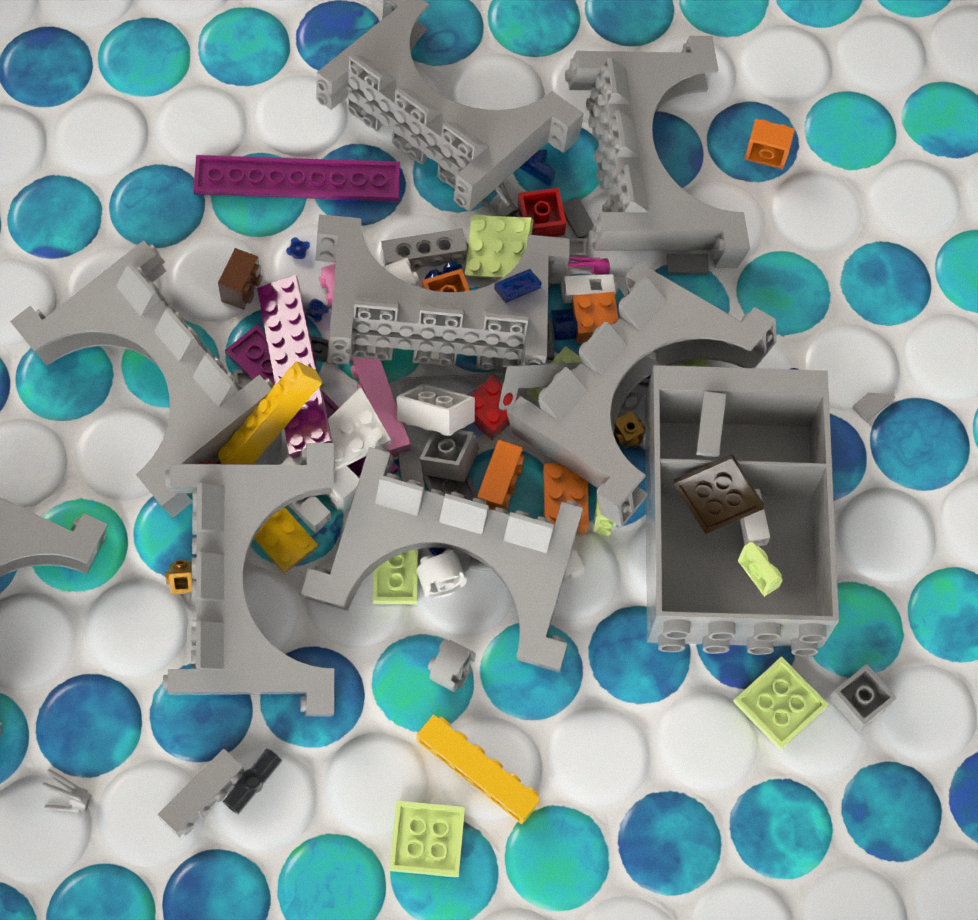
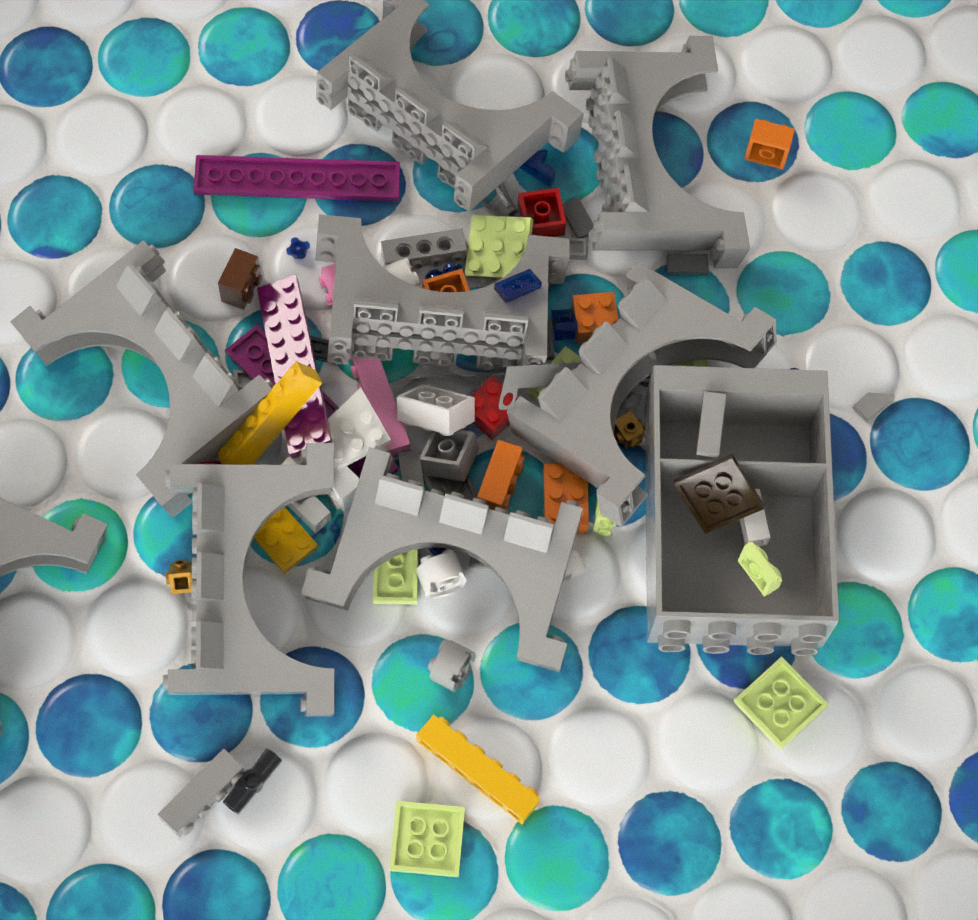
(78, 800): light grey plant -> none
(316, 304): clear blue plate -> none
(586, 285): white brick -> none
(597, 265): dark pink plant -> none
(862, 697): light grey brick -> none

